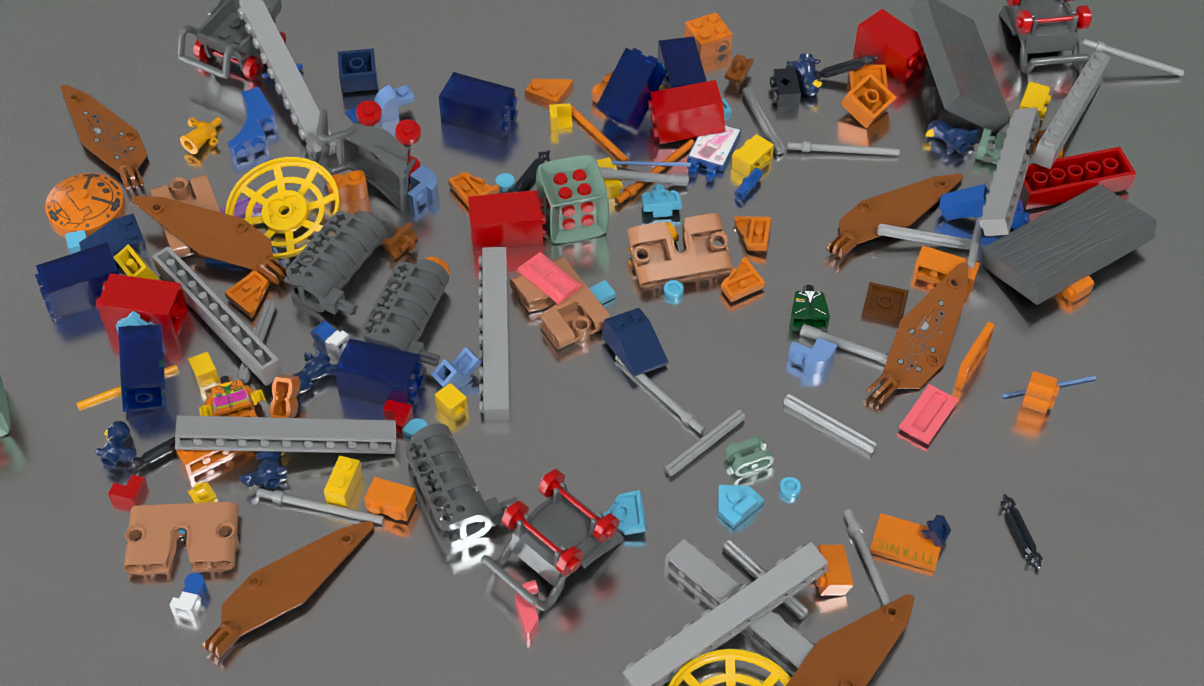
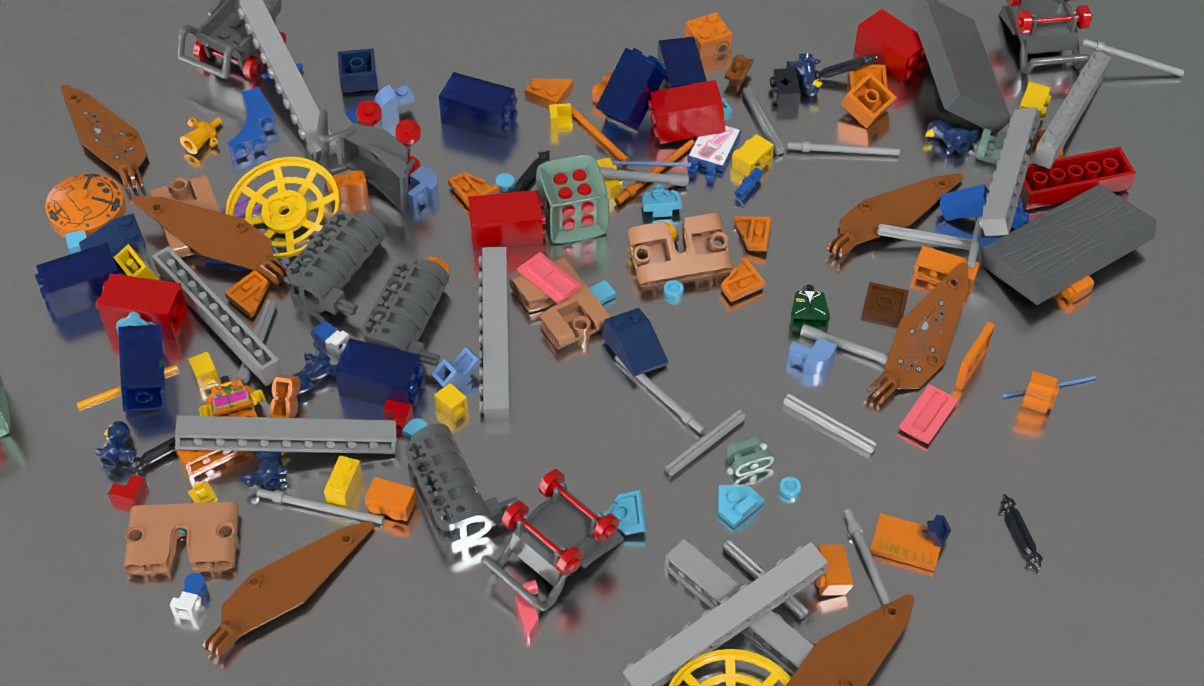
(403, 239): dark orange hips -> none

